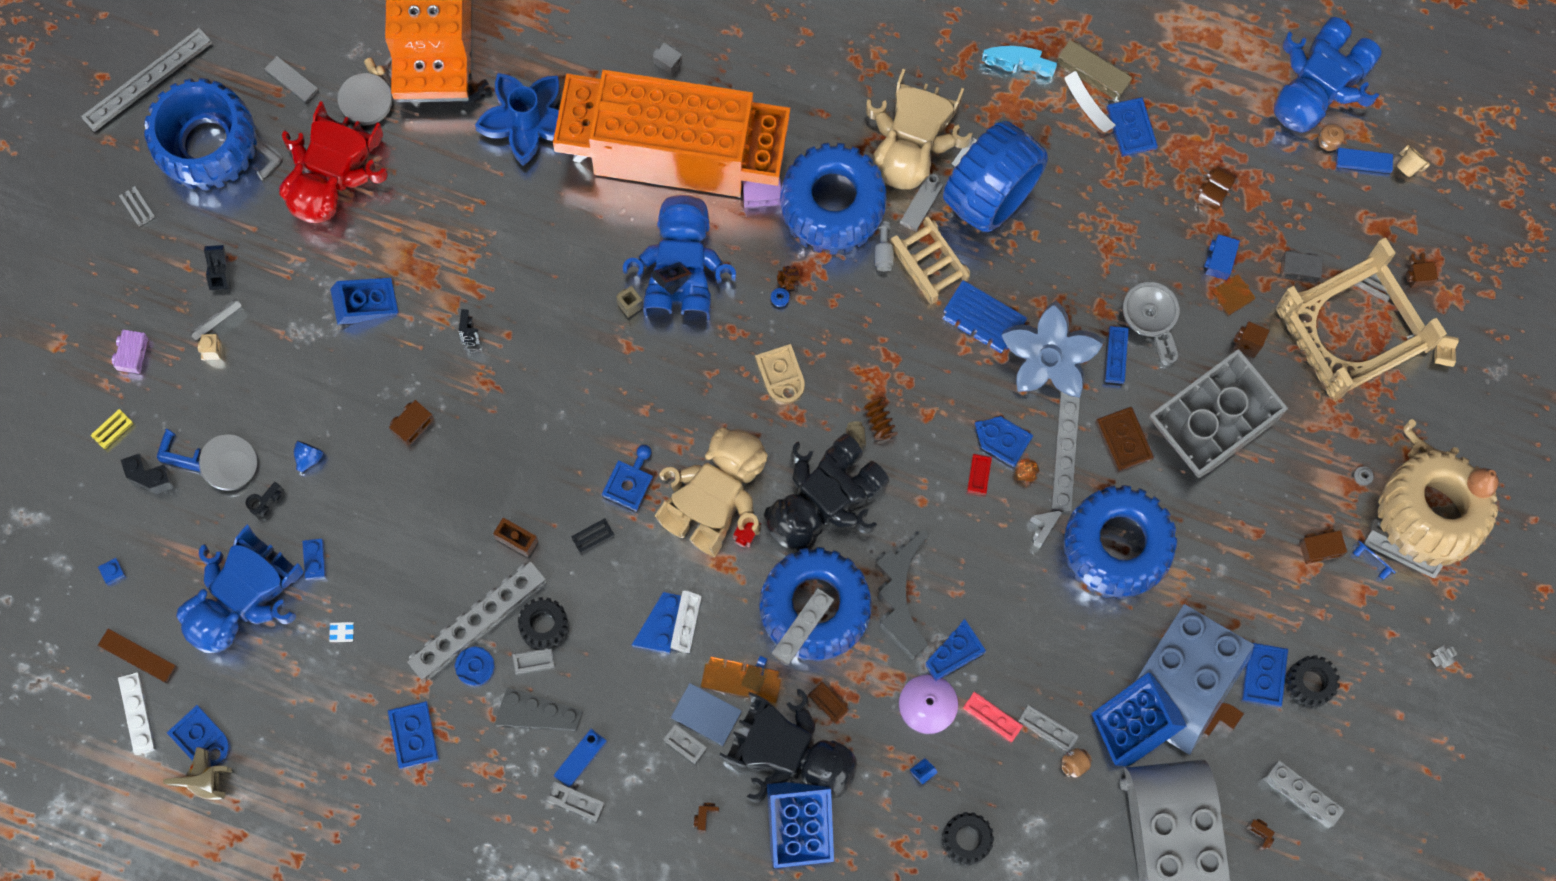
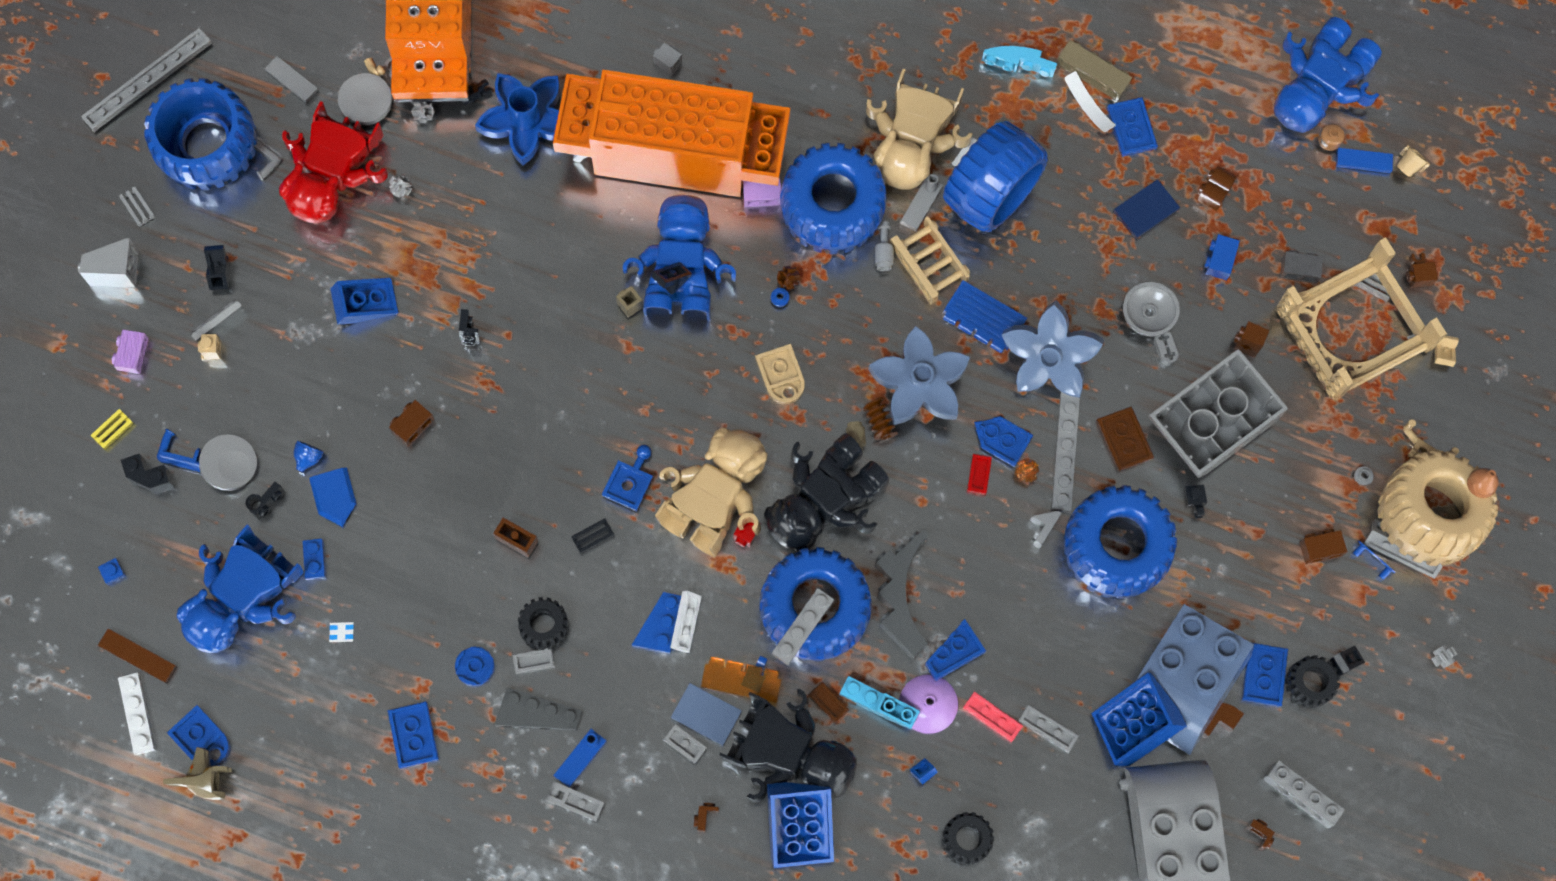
(111, 265): none -> light grey slope
(333, 495): none -> blue tile
(400, 185): none -> light grey gear
(422, 111): none -> light grey gear
(474, 632): light grey brick -> none
(879, 703): none -> medium azure slope
(920, 379): none -> sand blue plant
(1076, 762): medium nougat head -> none
(1116, 355): blue plate -> none
(1146, 209): none -> dark blue tile
(1196, 497): none -> black plate
(1233, 294): clear orange piece -> none
(1347, 660): none -> black slope

